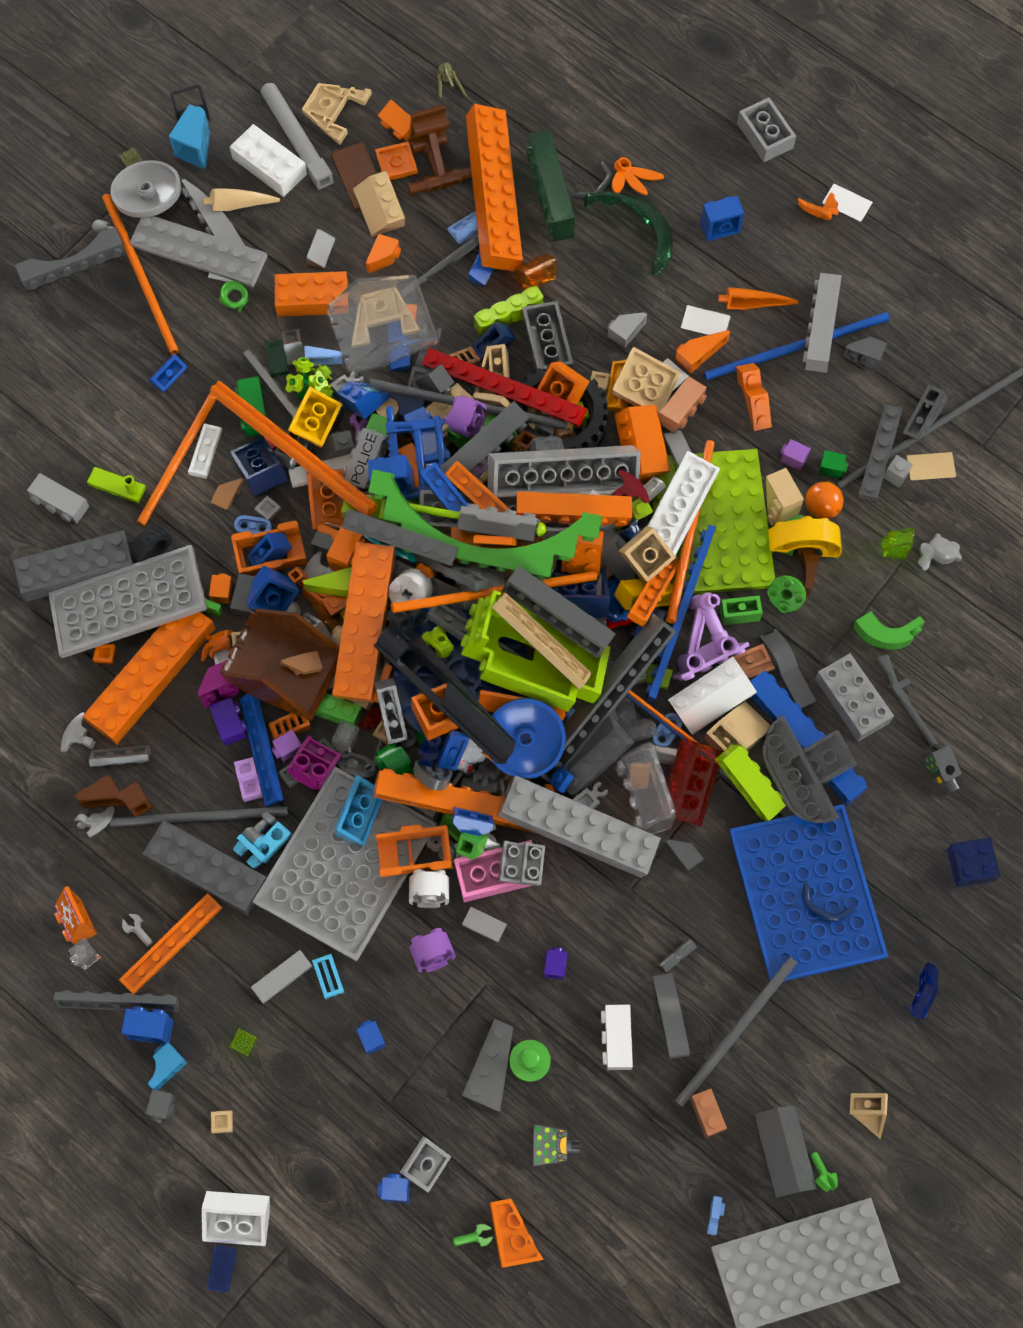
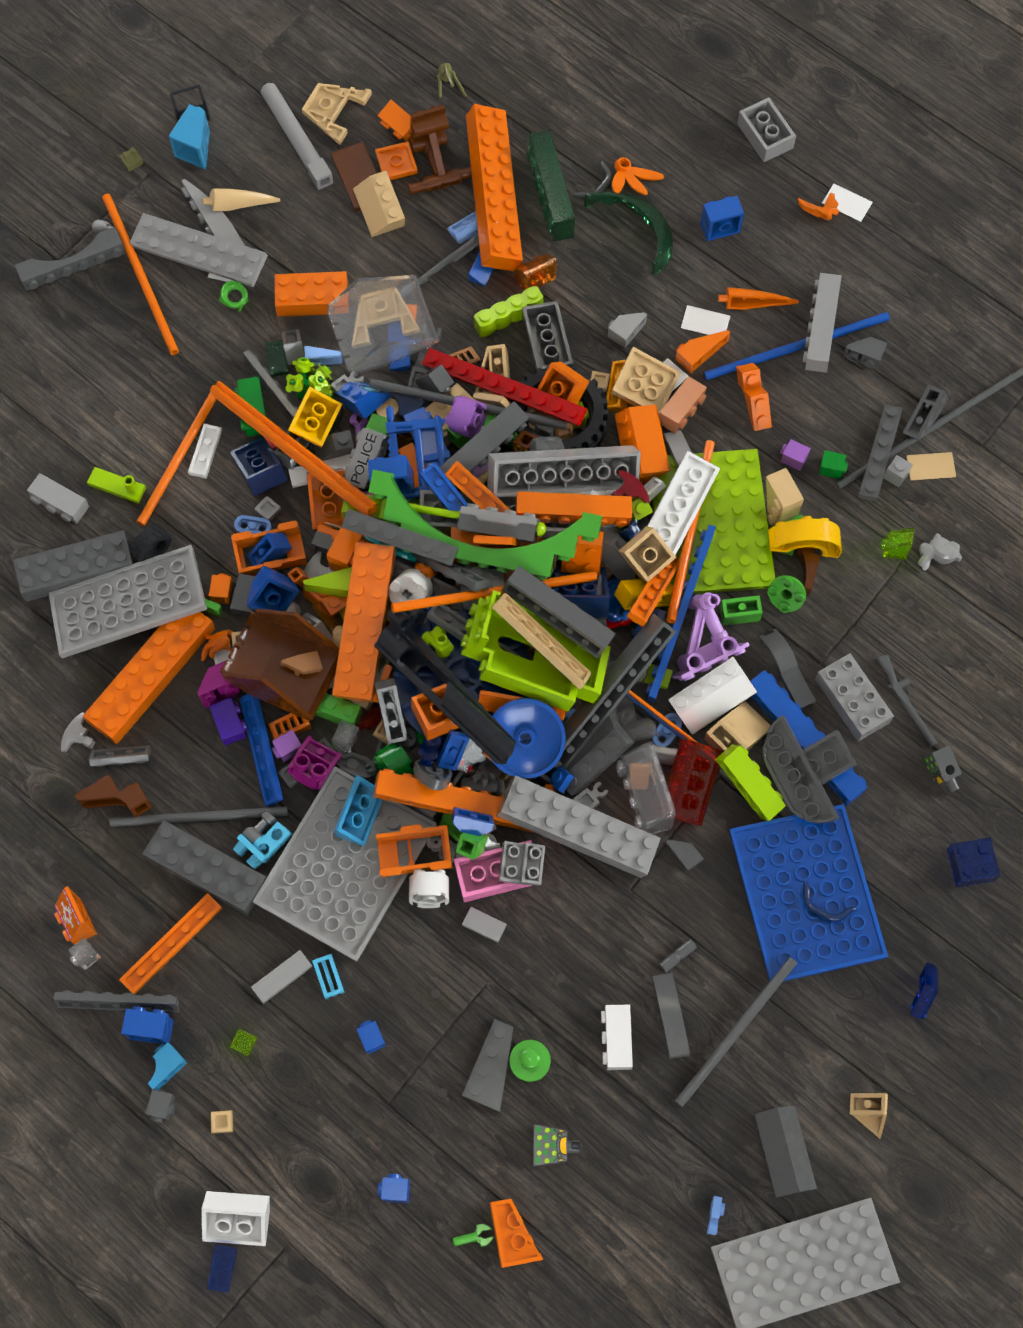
(96, 821): light grey piece -> none
(104, 654): orange tile -> none
(137, 929): light grey bar -> none
(146, 189): light grey dish -> none
(167, 373): blue slope -> none
(226, 493): medium nougat slope -> none
(248, 779): lavender slope -> none
(268, 160): white brick -> none
(320, 249): light grey slope -> none
(383, 253): orange slope -> none
(425, 1164): light grey slope -> none
(431, 950): medium lavender brick -> none
(497, 334): dark blue arch -> none
(555, 963): dark purple brick -> none
(708, 1113): nougat brick -> none
(754, 661): nougat plate -> none
(824, 500): orange piece -> none
(826, 1180): bright green bar -> none
(884, 637): bright green arch -> none

